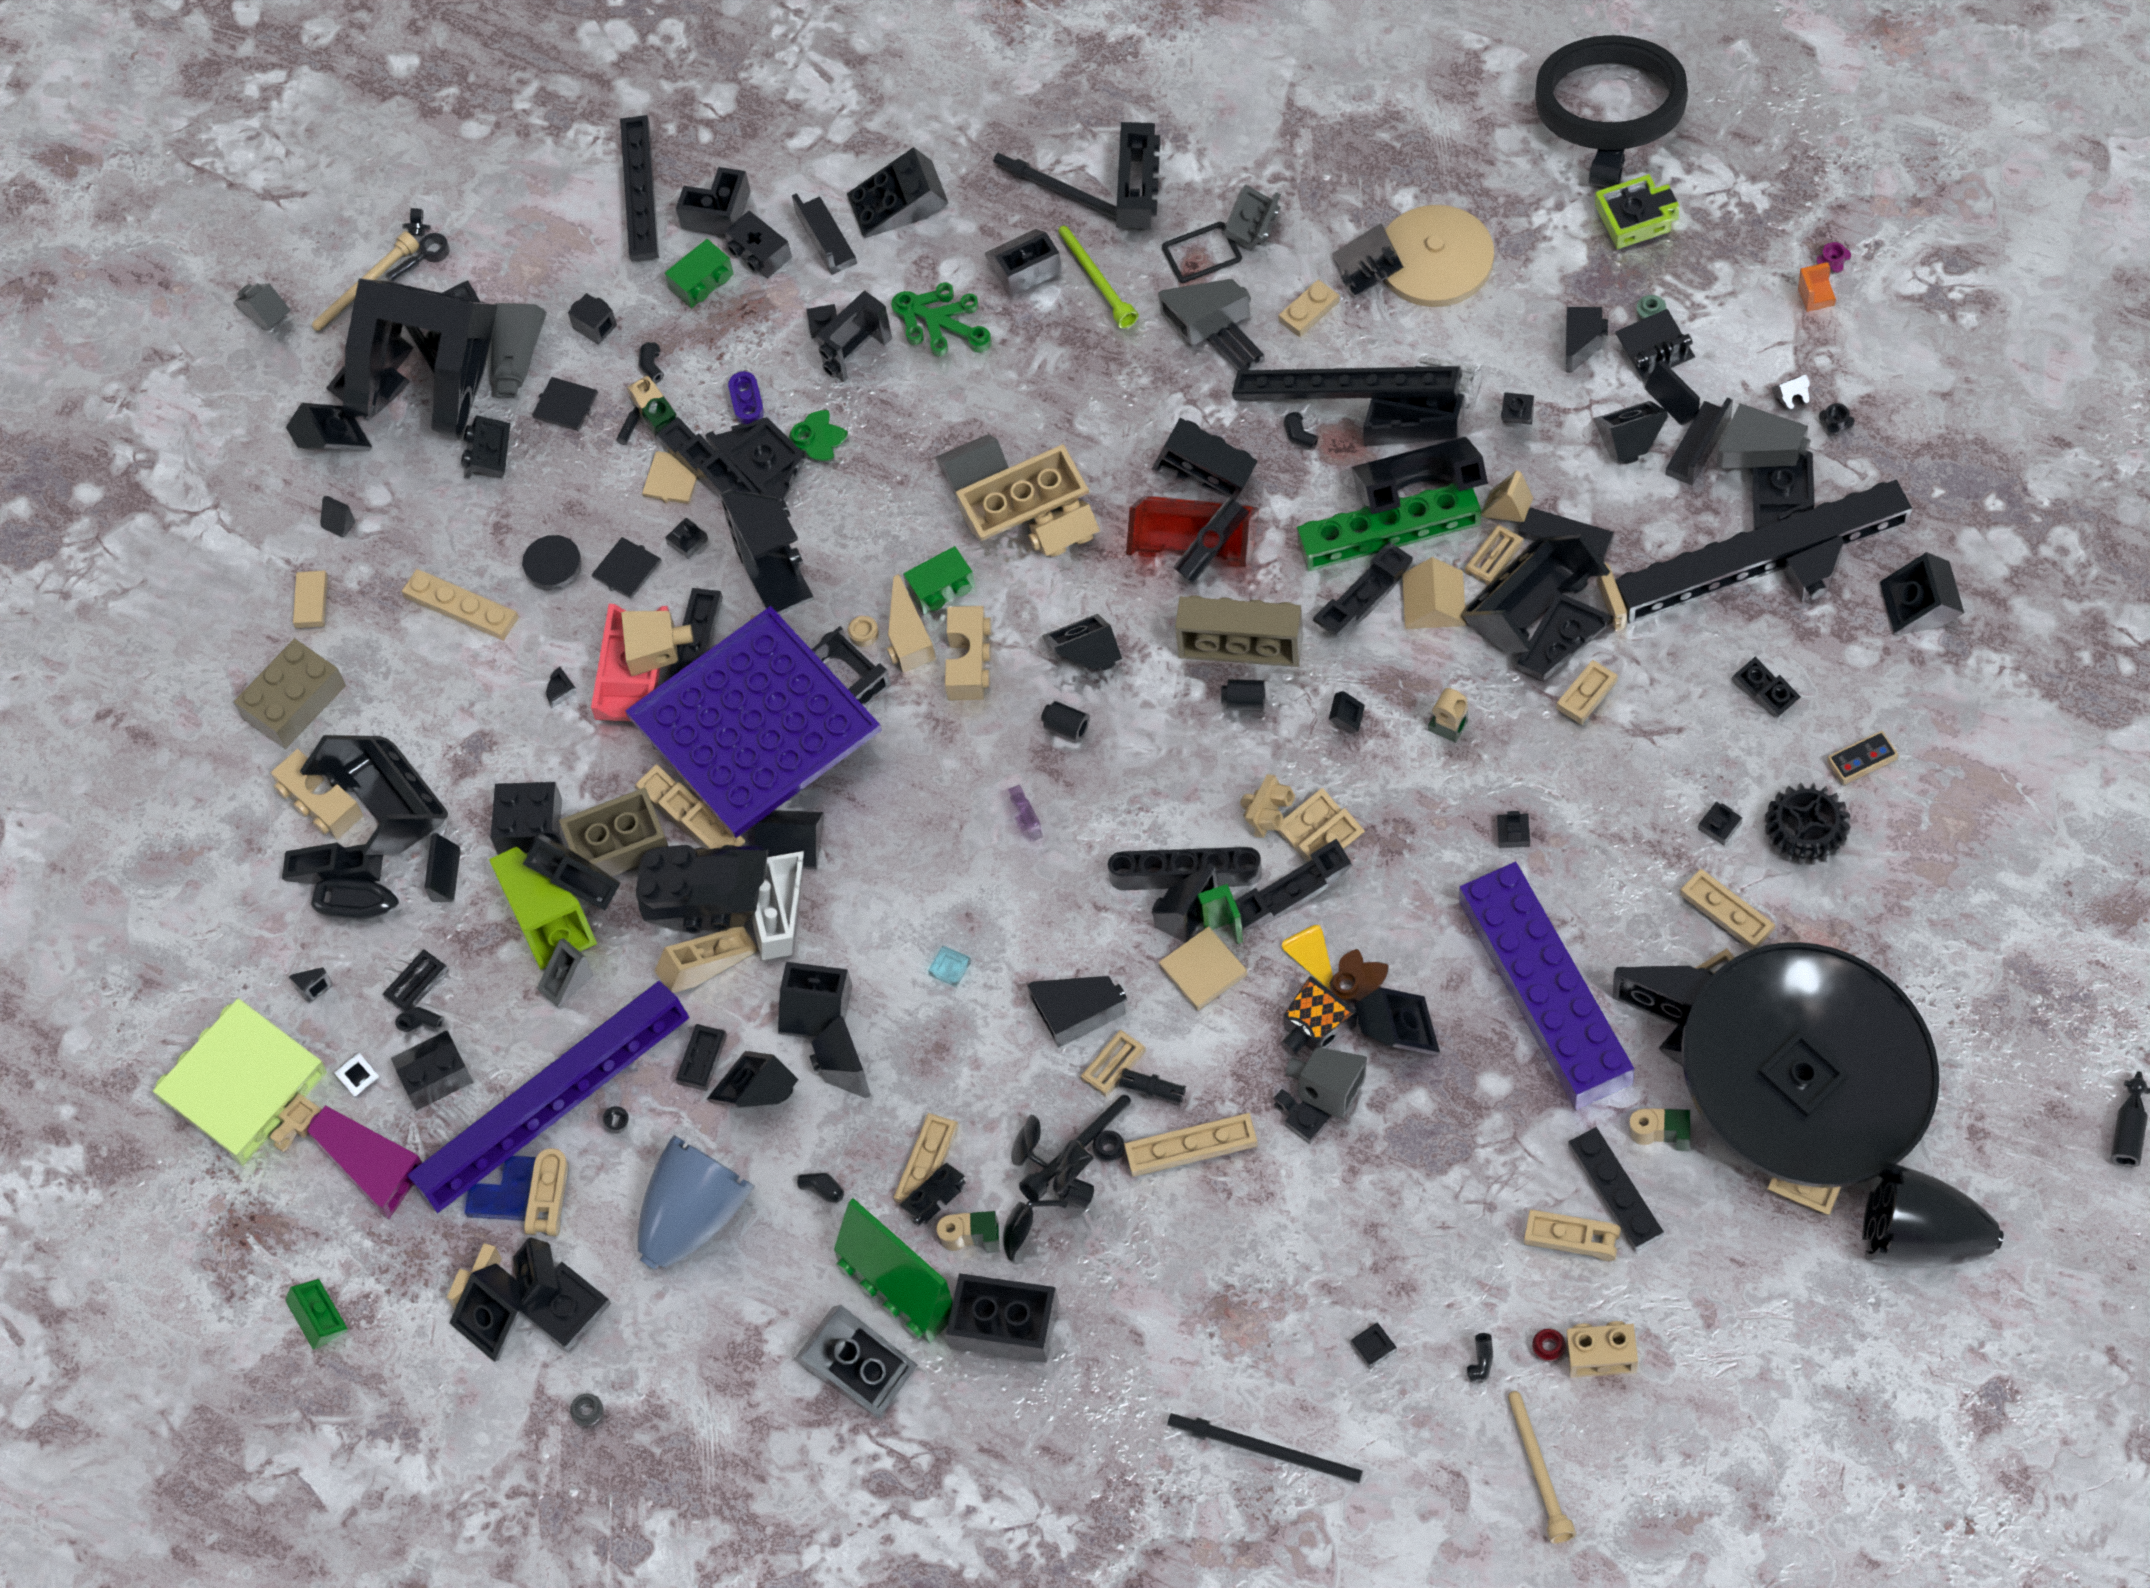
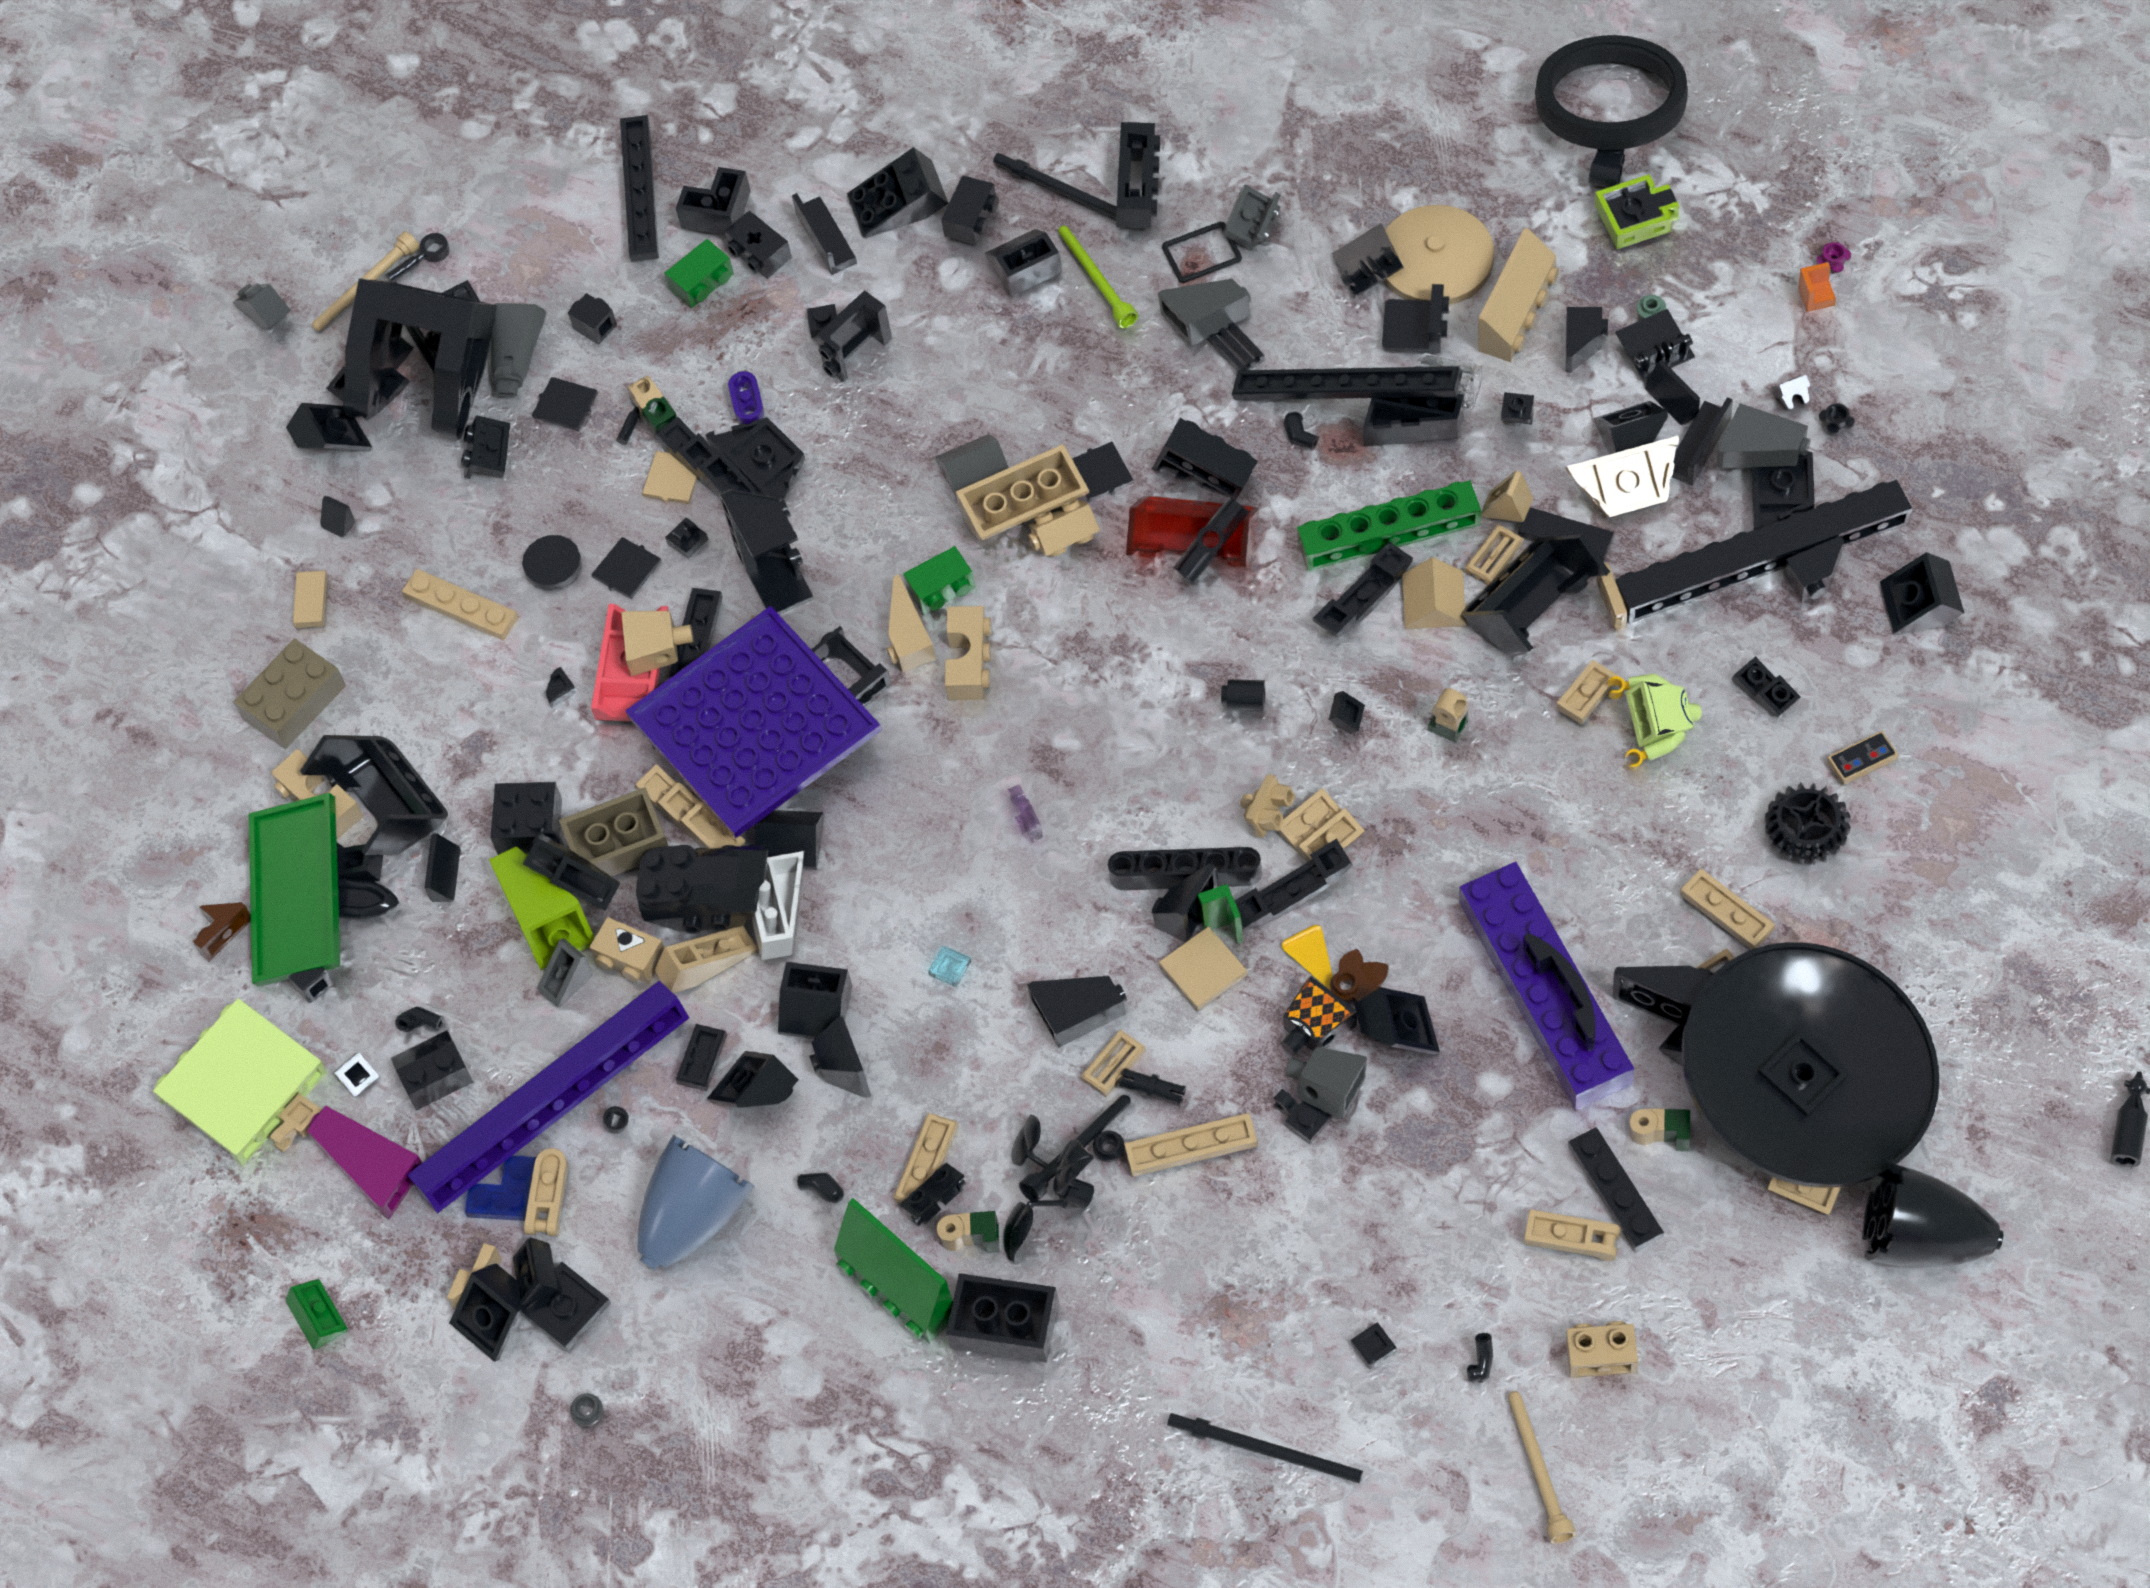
(226, 923): none -> reddish brown slope
(294, 889): none -> green tile
(416, 224): black plate -> none
(419, 985): black tile -> none
(626, 951): none -> tan brick
(647, 356): black arm -> none
(820, 435): green plate -> none
(855, 1361): black slope -> none
(863, 631): tan tile -> none
(940, 317): green plant -> none
(969, 210): none -> black brick
(1065, 721): black brick -> none
(1086, 642): black slope -> none
(1103, 471): none -> black piece
(1239, 631): dark tan brick -> none
(1309, 308): tan plate -> none
(1416, 323): none -> black bracket
(1452, 460): black arch -> none
(1513, 830): black tile -> none
(1517, 297): none -> tan slope
(1547, 958): none -> black slope
(1552, 1336): dark red plate -> none
(1561, 635): black wing -> none
(1628, 477): none -> wing
(1658, 714): none -> yellowish green torso
(1720, 823): black tile -> none

